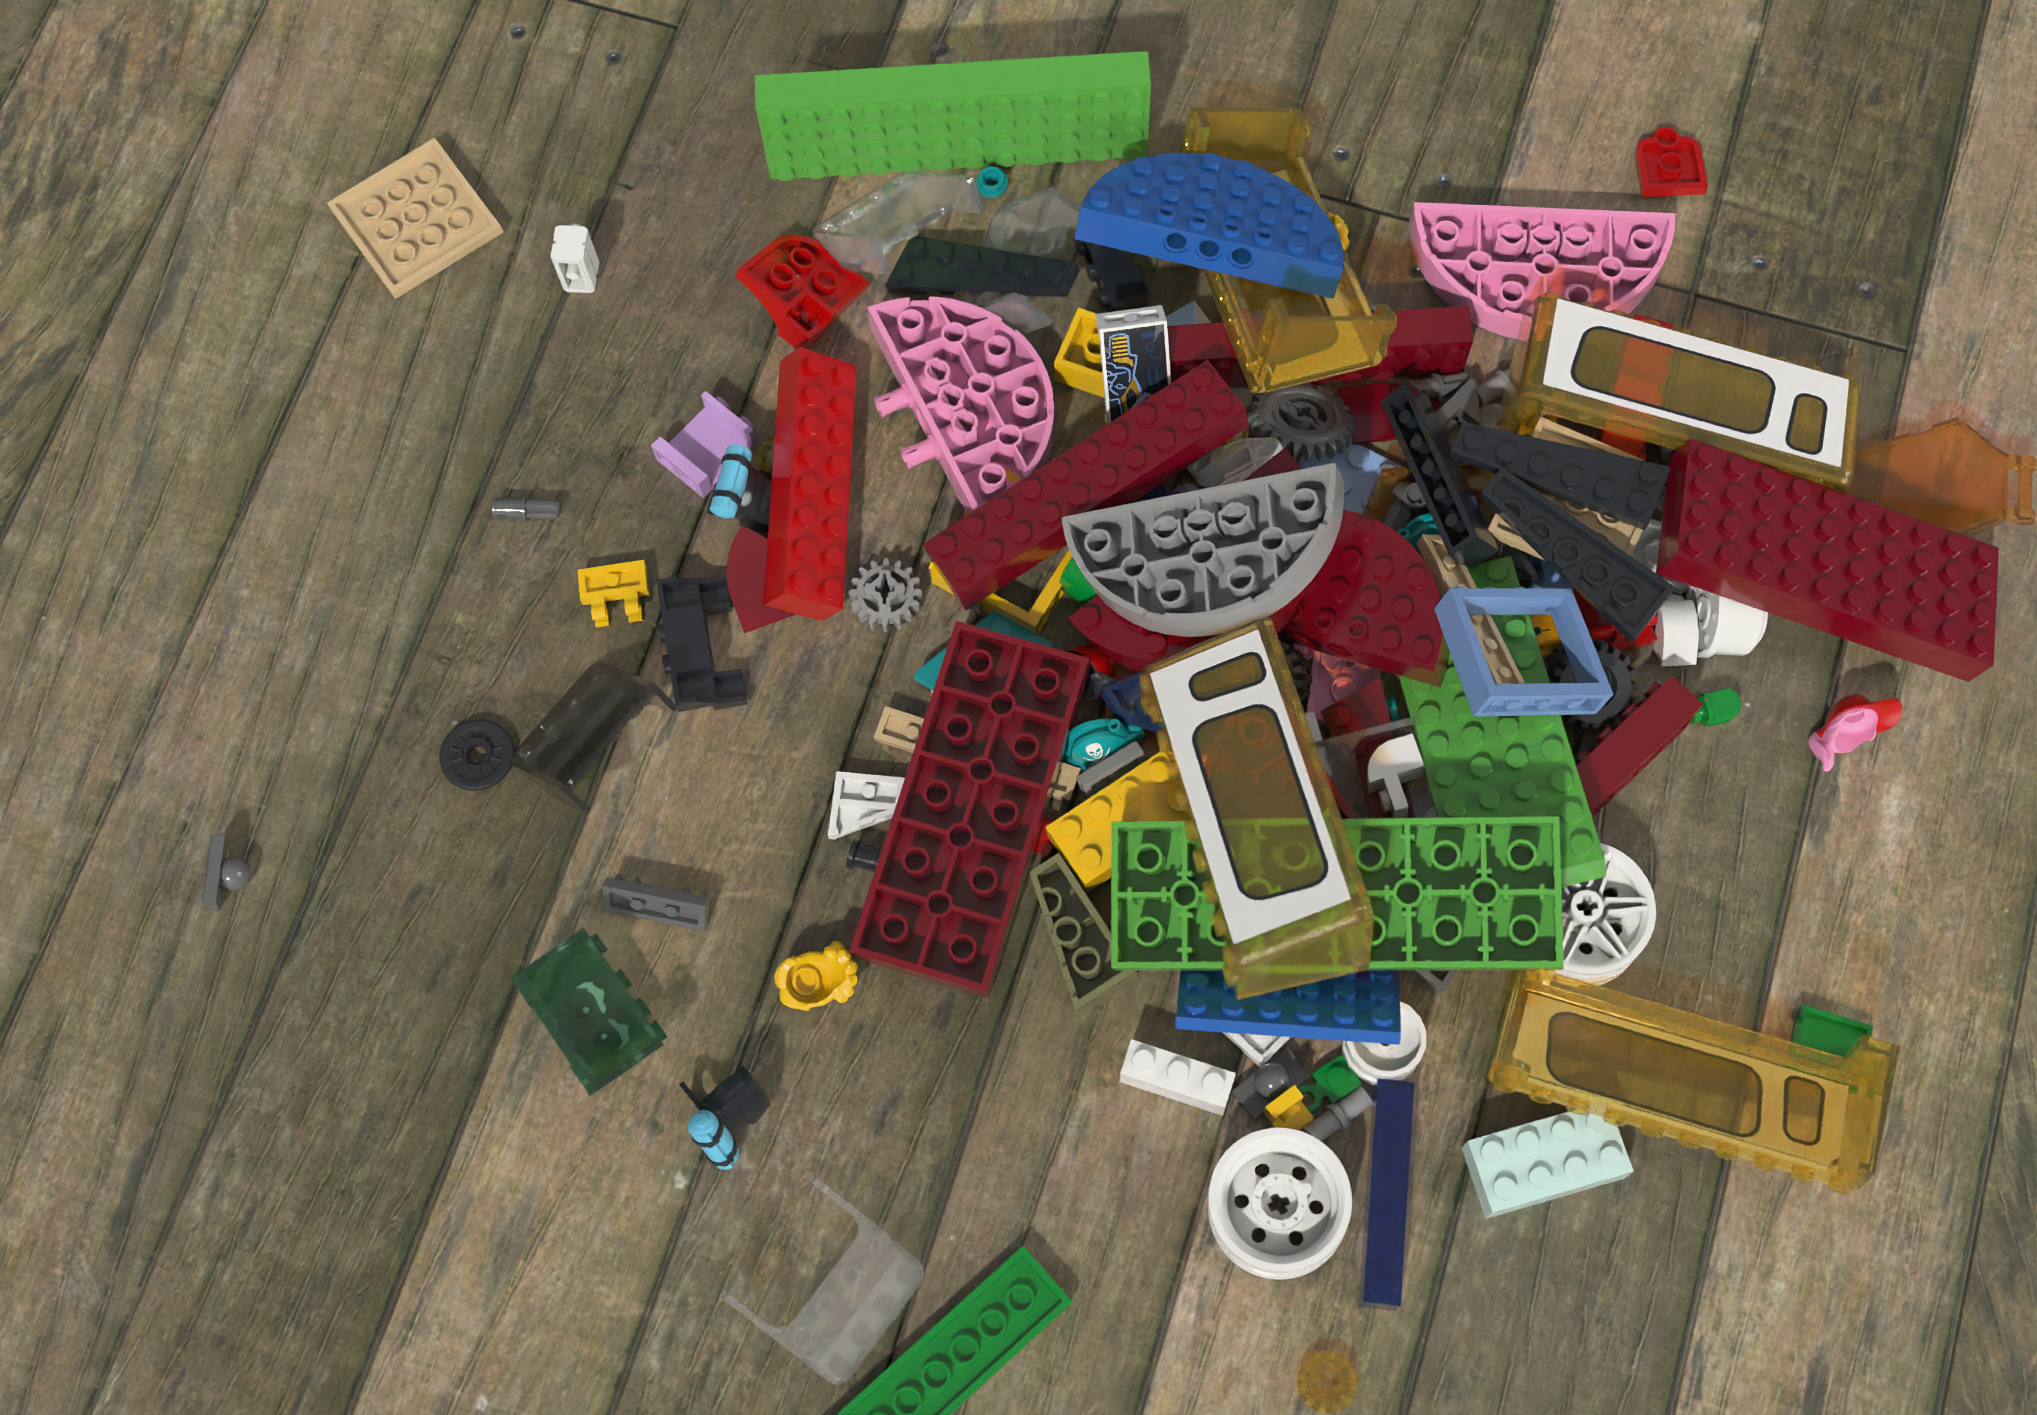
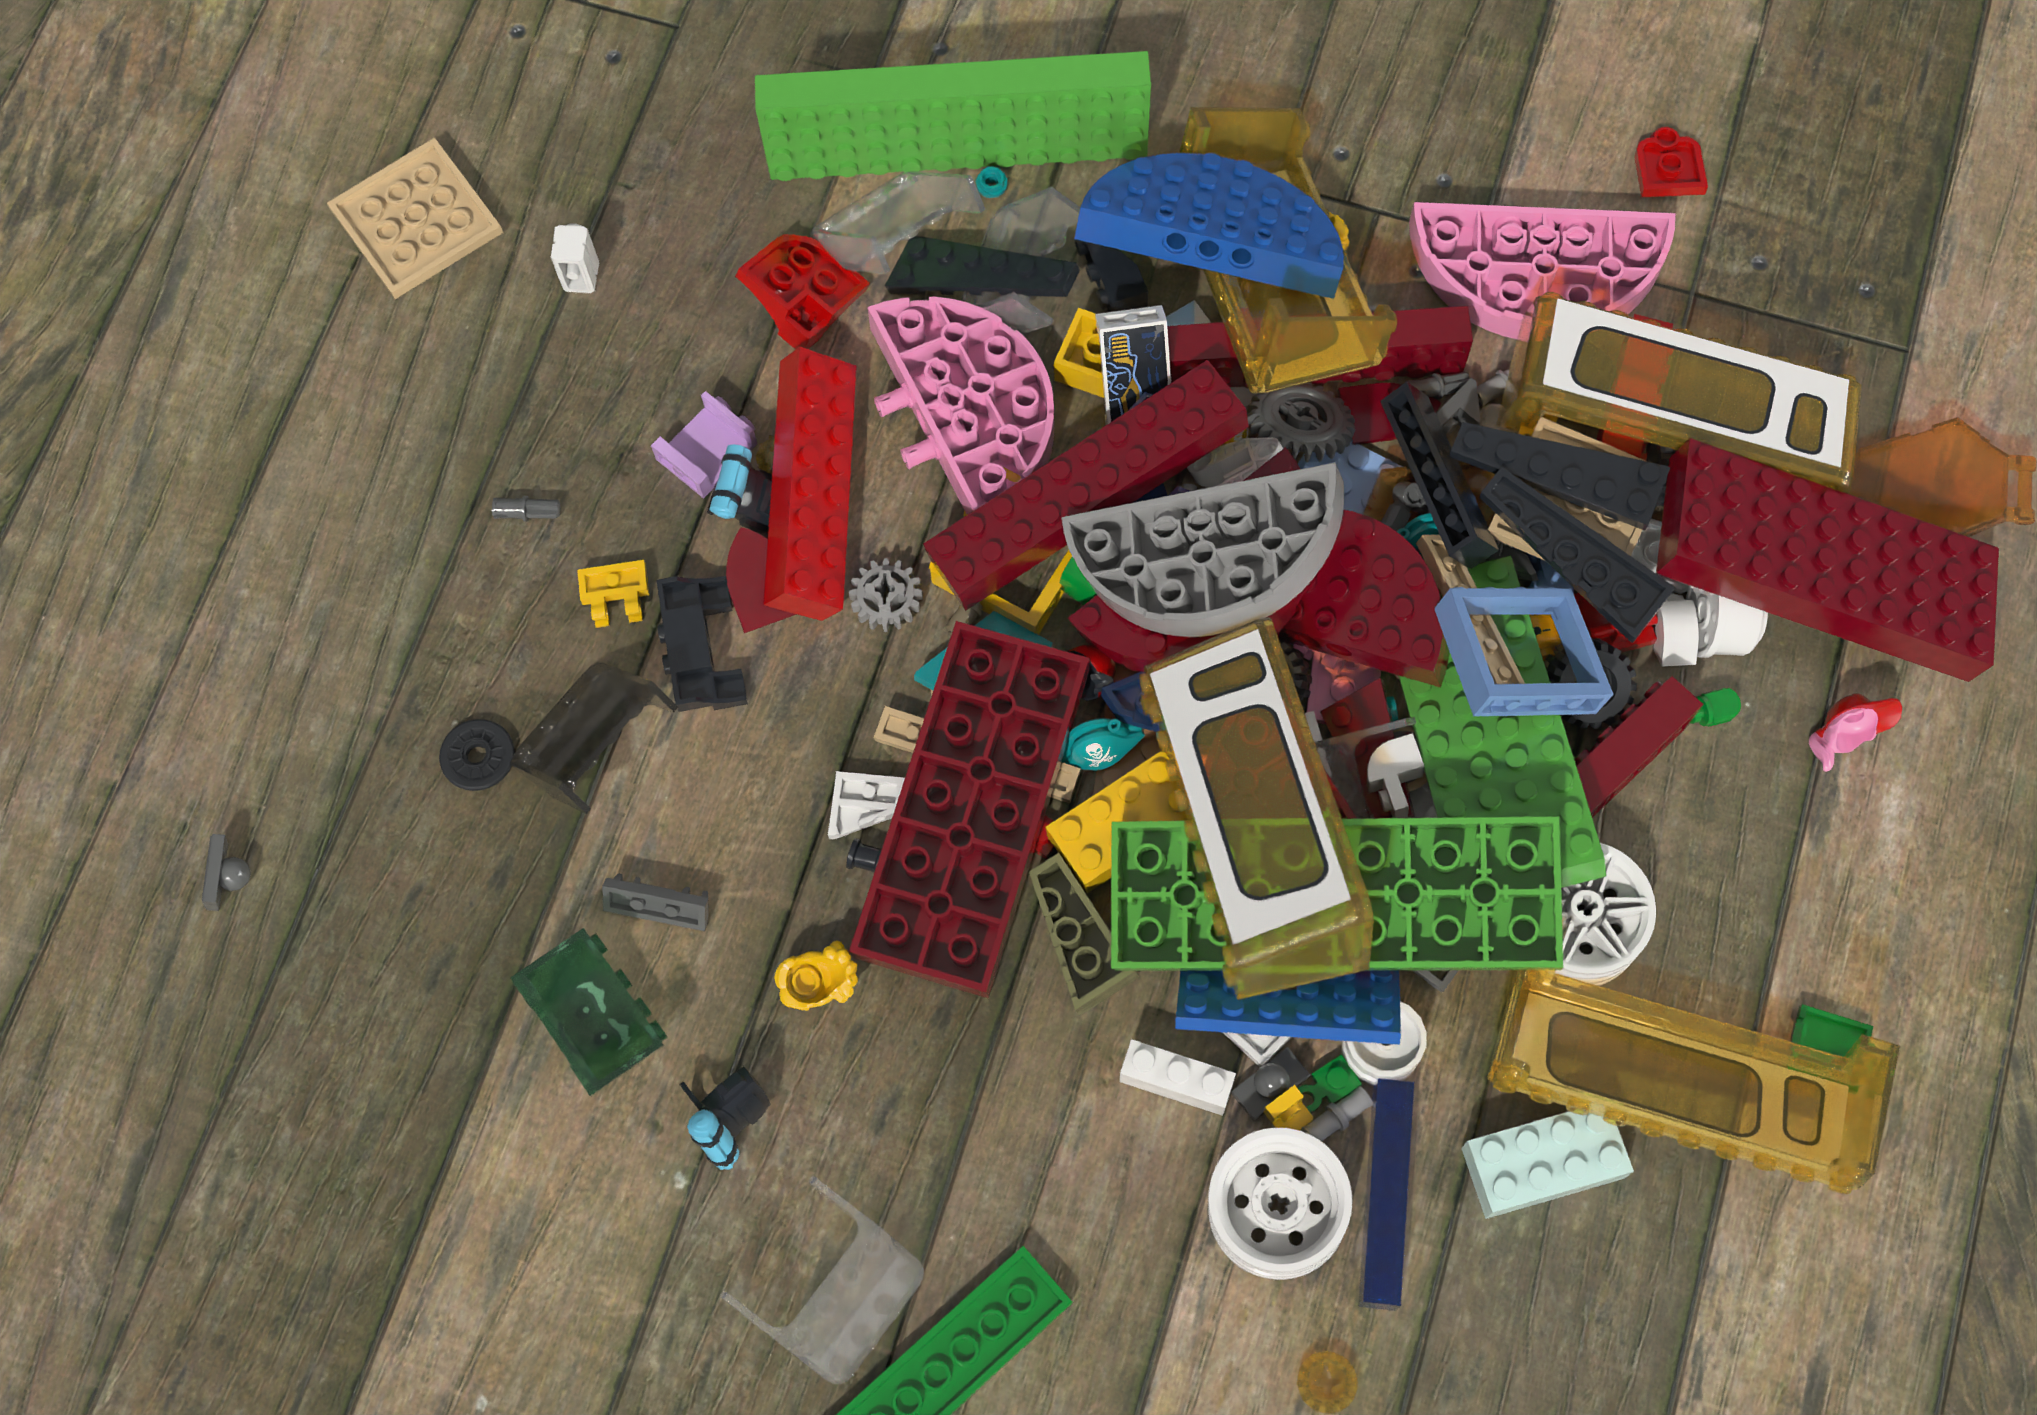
(1110, 769): light grey plate -> none

